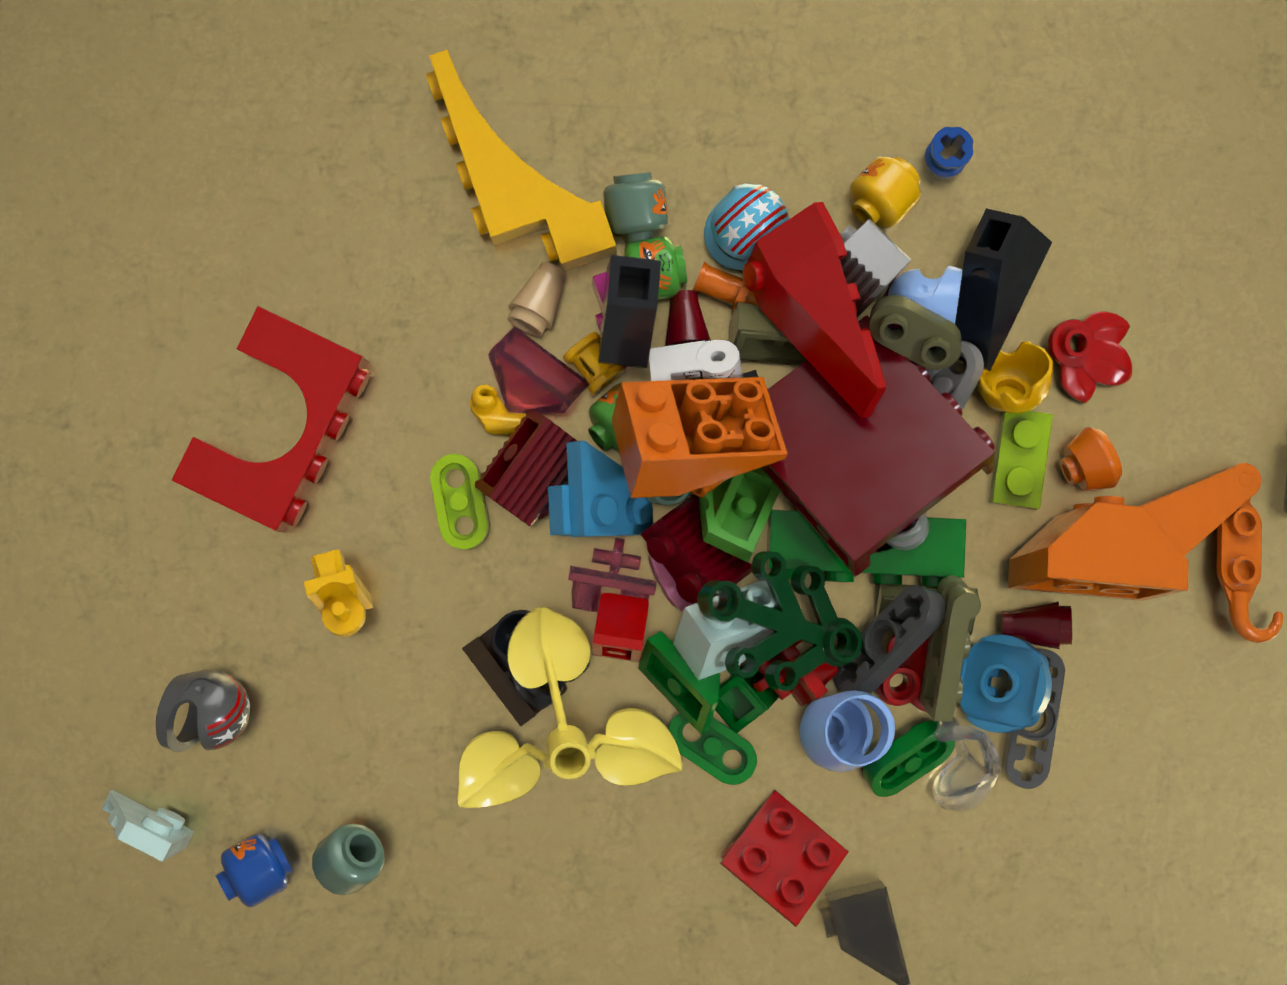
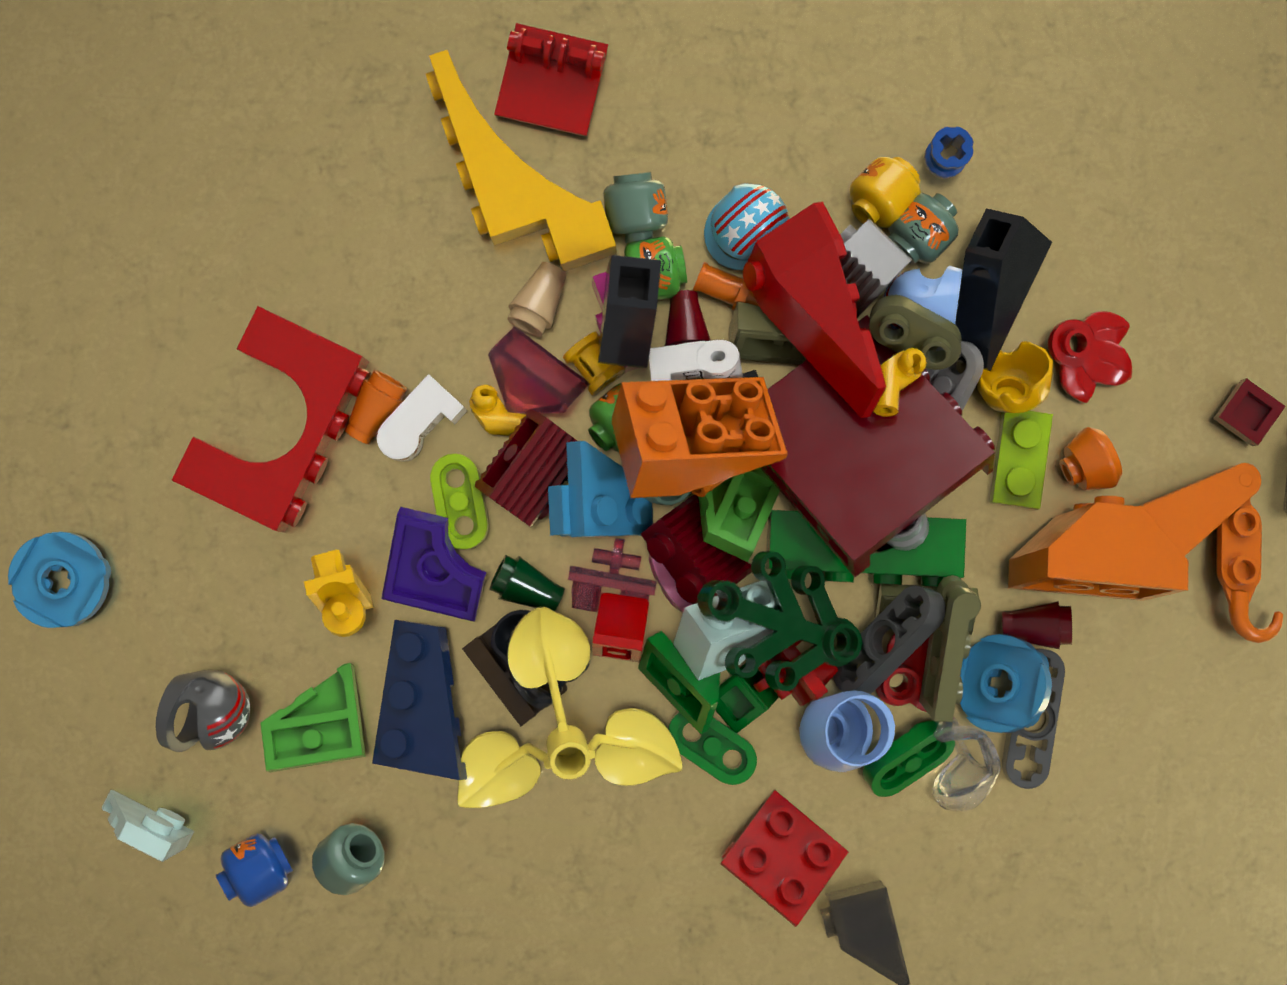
(32, 588): none -> dark azure plate
(317, 726): none -> bright green wing
(373, 405): none -> orange cone
(414, 419): none -> white leg
(417, 709): none -> dark blue wing
(428, 571): none -> dark purple tile
(525, 585): none -> dark green cone
(551, 79): none -> red hinge
(899, 373): none -> yellow arm
(925, 228): none -> sand green head
(1249, 412): none -> dark red plate

